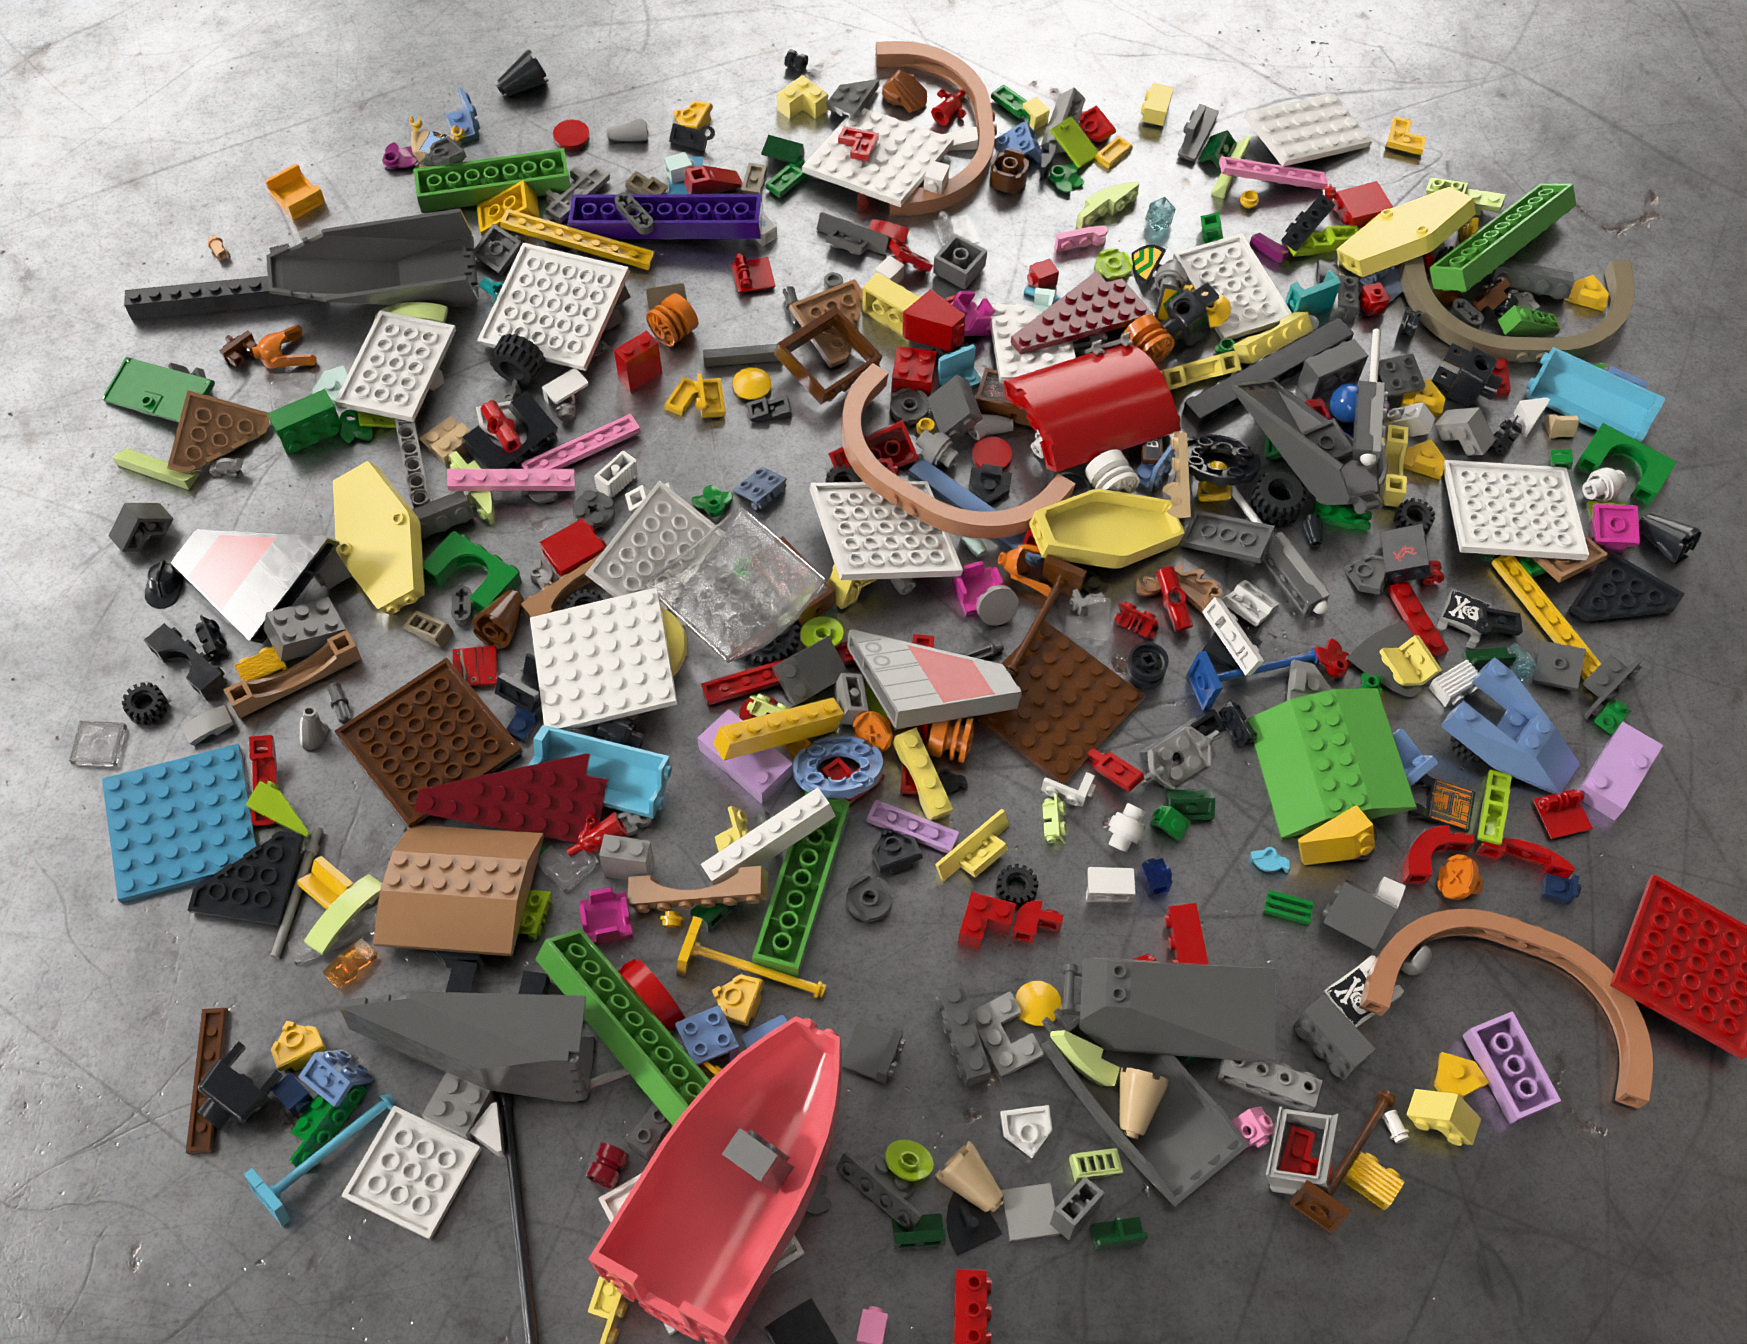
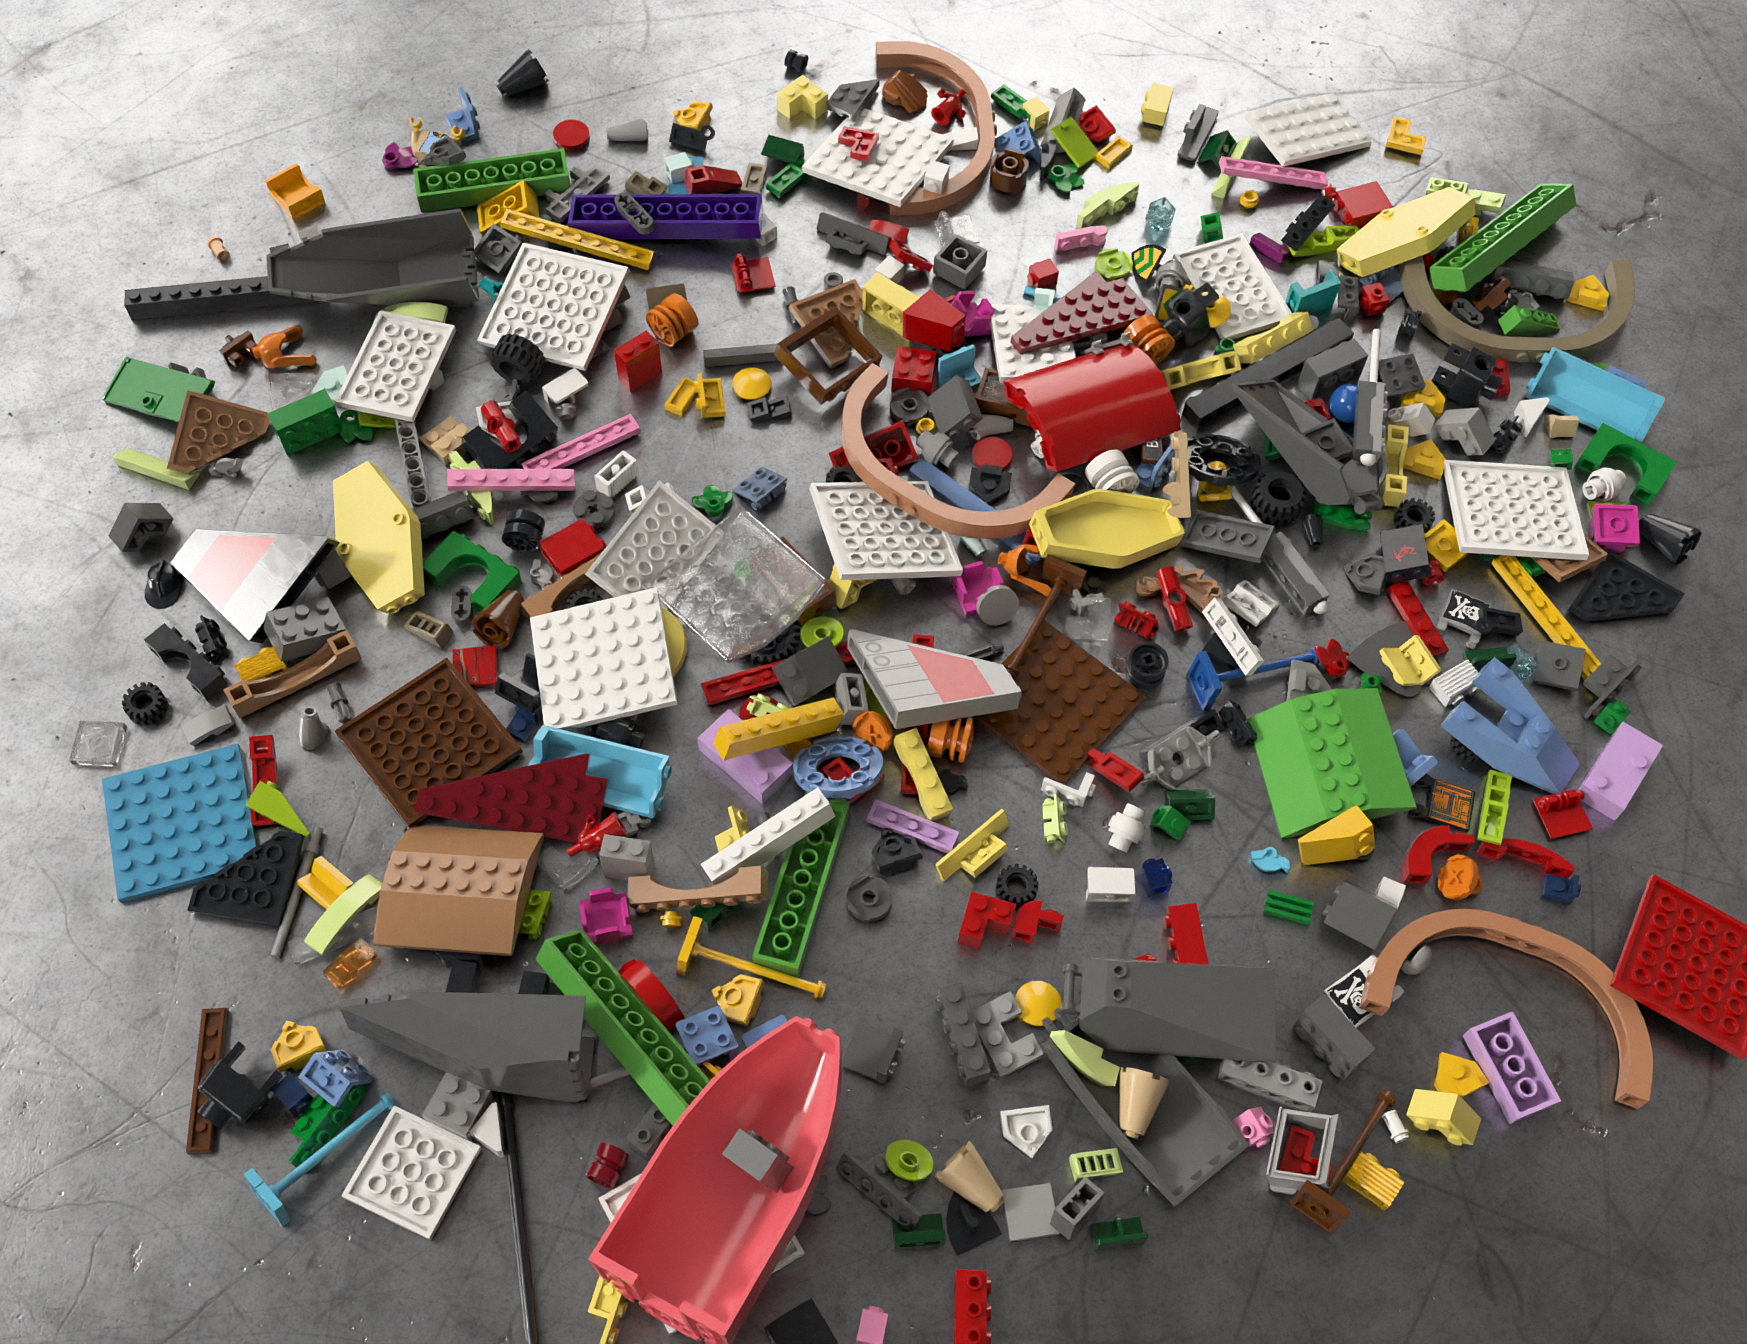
(523, 530): none -> black wheel
(1443, 545): none -> yellow plate

